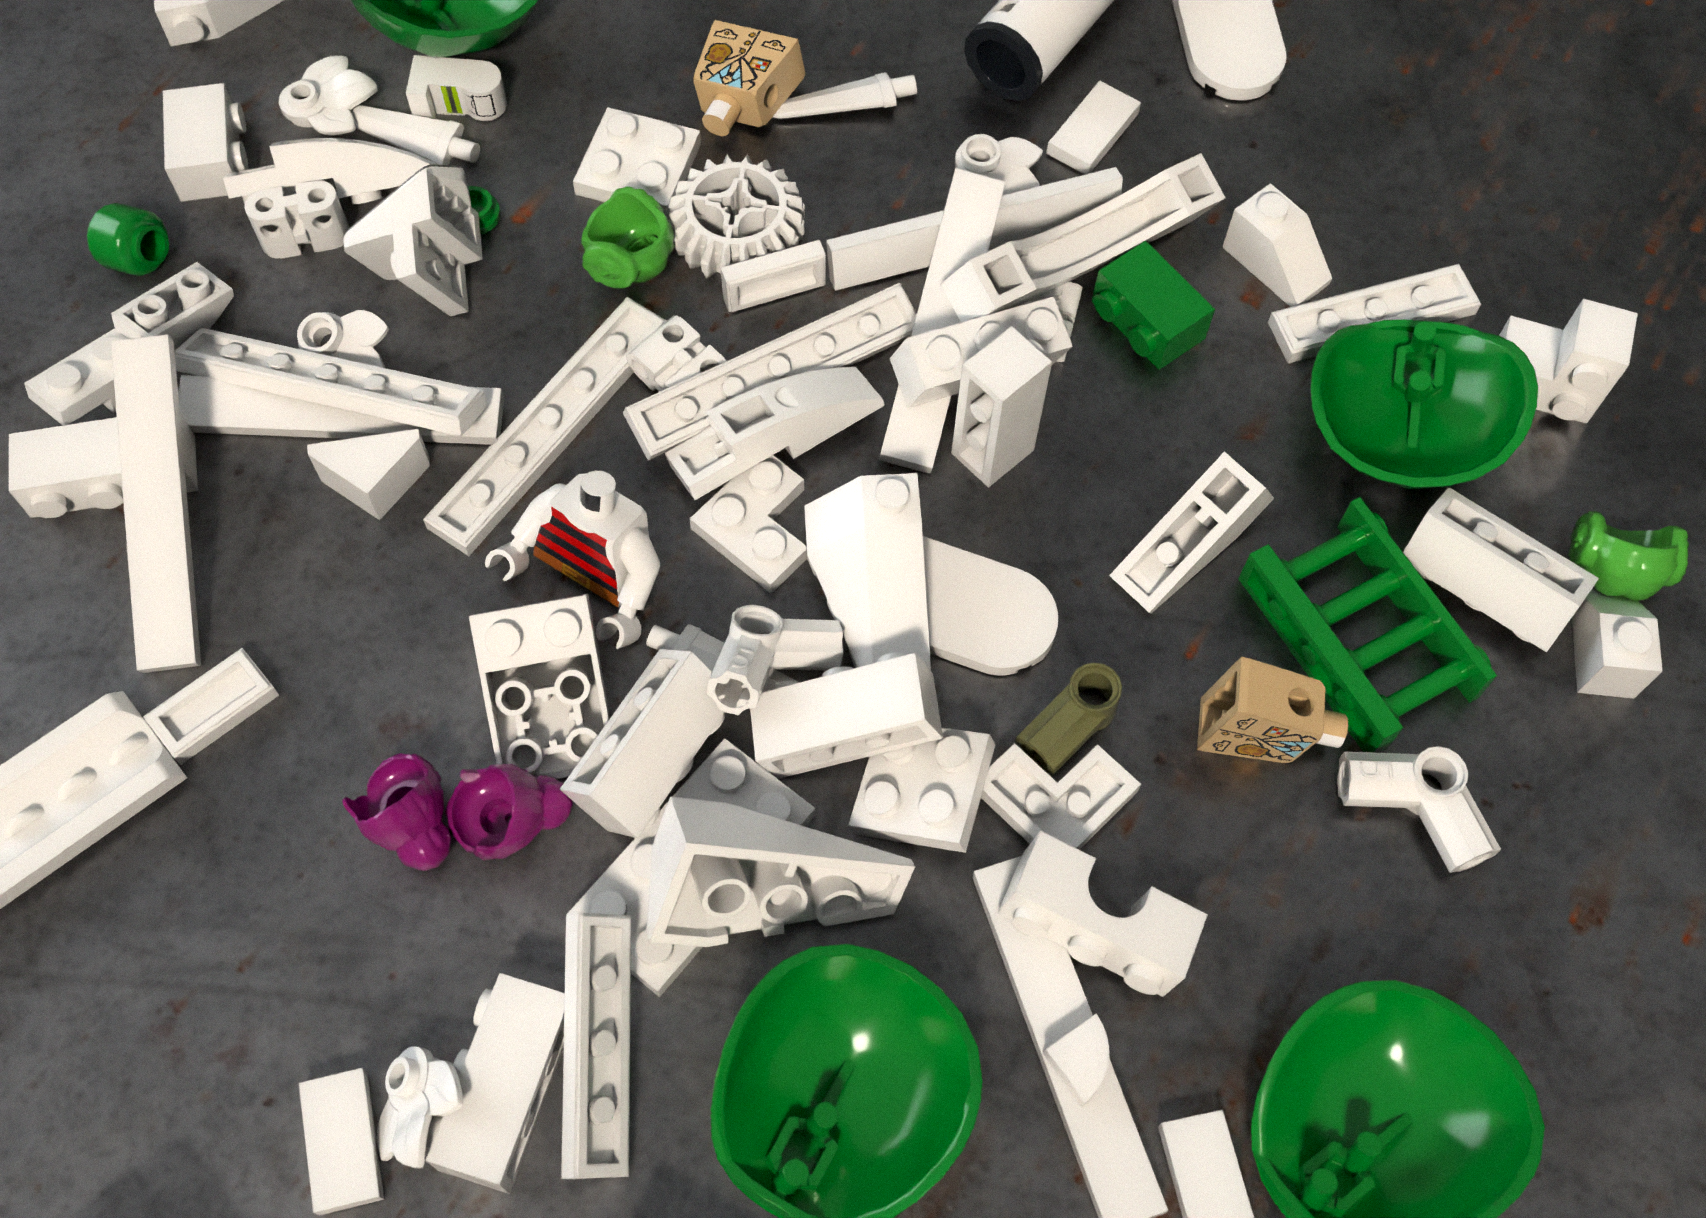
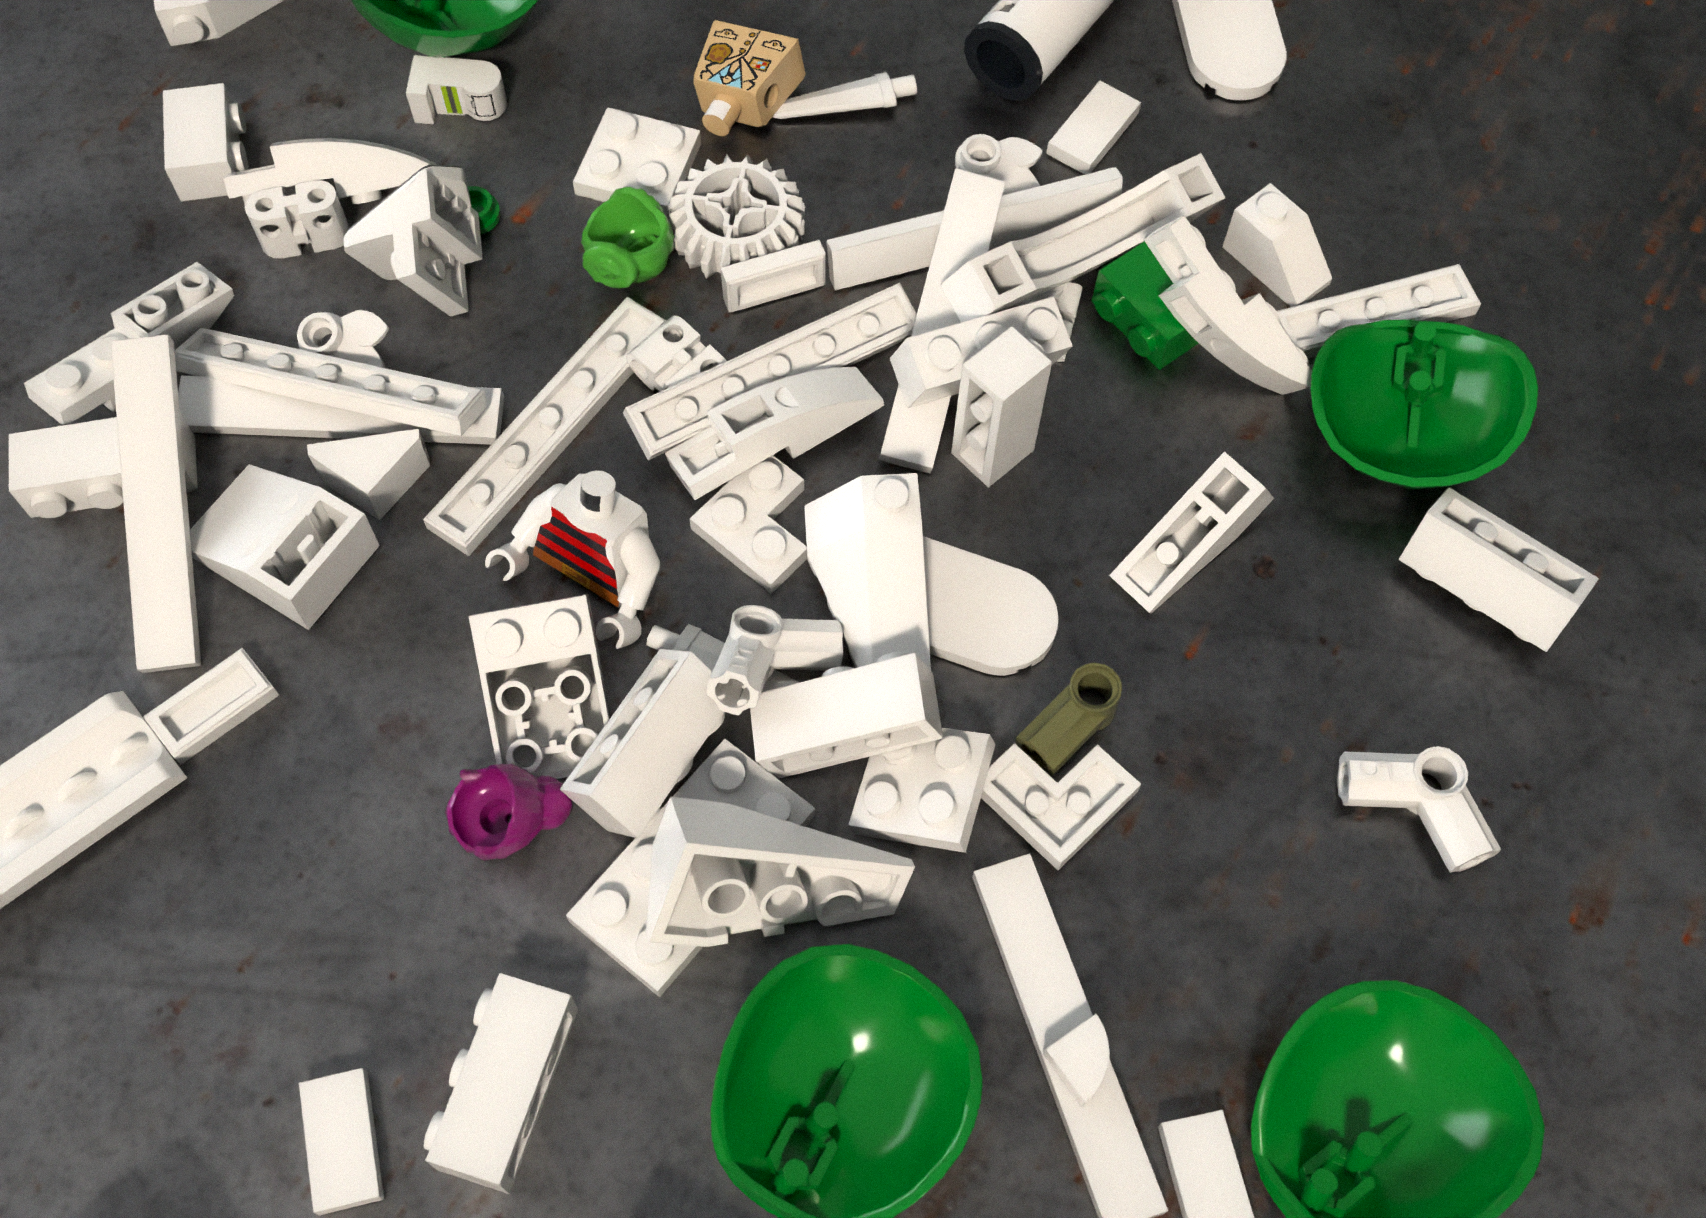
(127, 239): green head -> none
(283, 542): none -> white slope
(327, 96): white plate -> none
(404, 811): magenta piece -> none
(417, 1090): white plate -> none
(420, 135): white bar -> none
(596, 1046): white tile -> none
(1054, 902): white arch -> none
(1235, 331): none -> white slope
(1267, 714): tan torso -> none
(1309, 636): green fence -> none
(1576, 363): white brick -> none
(1615, 646): white slope -> none
(1626, 560): bright green hair -> none

